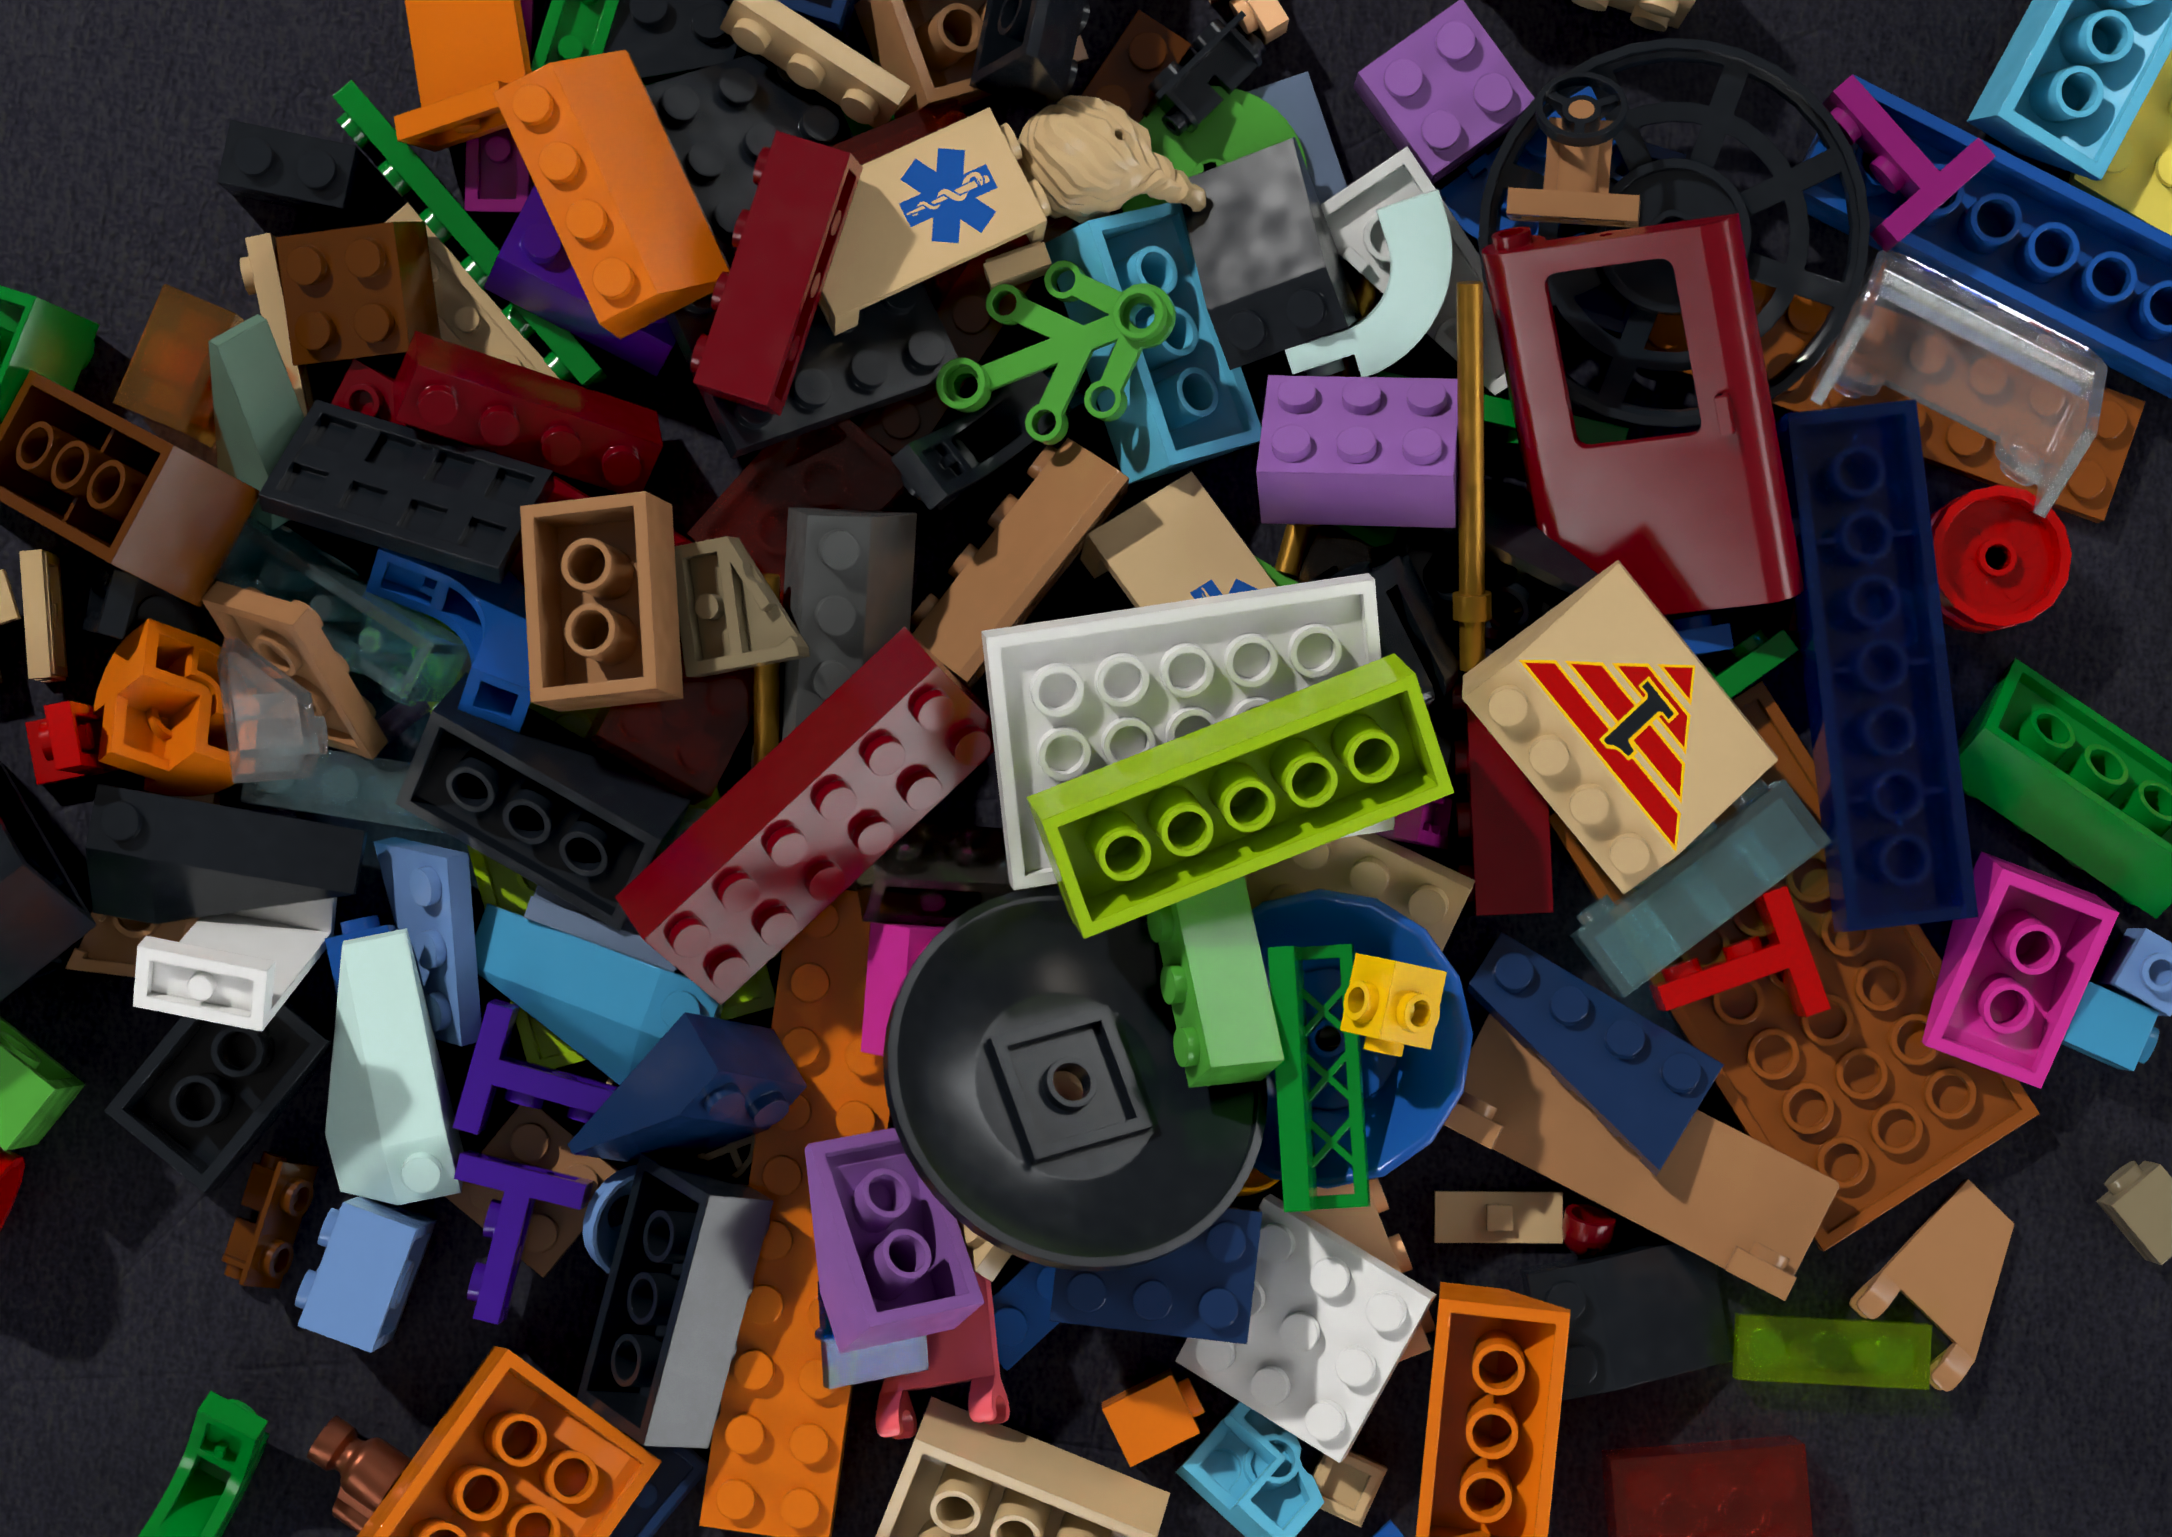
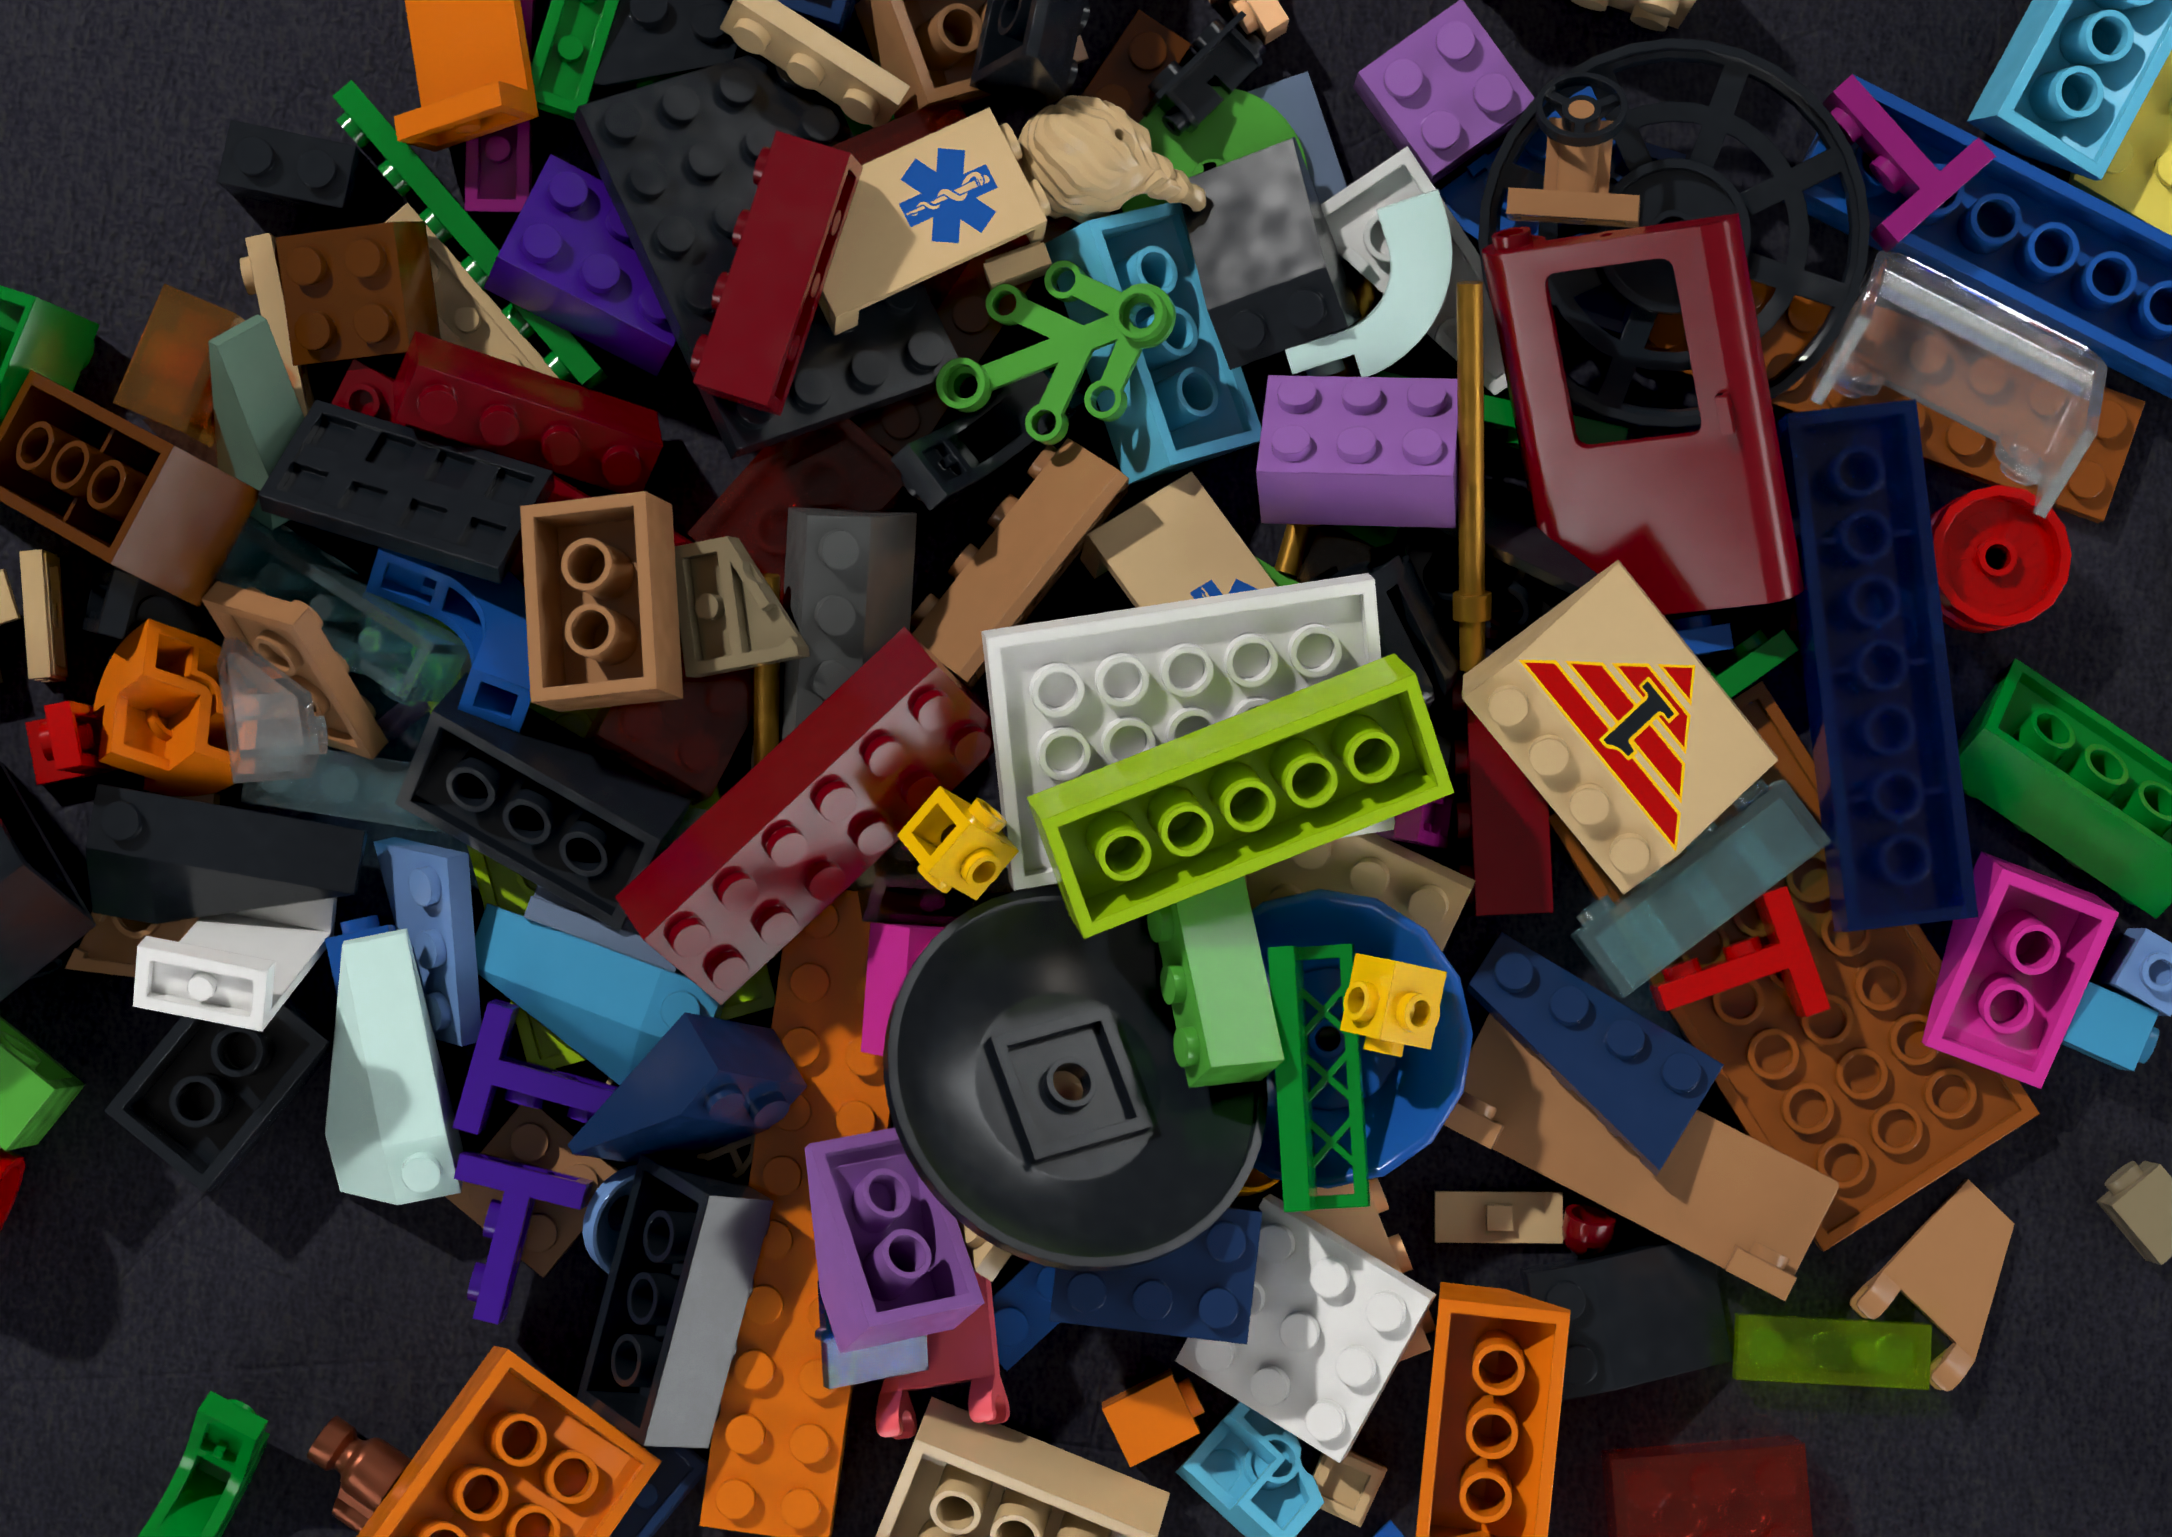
(263, 1249): reddish brown hinge -> none
(364, 1272): medium blue brick -> none
(613, 188): orange slope -> none
(958, 843): none -> yellow brick

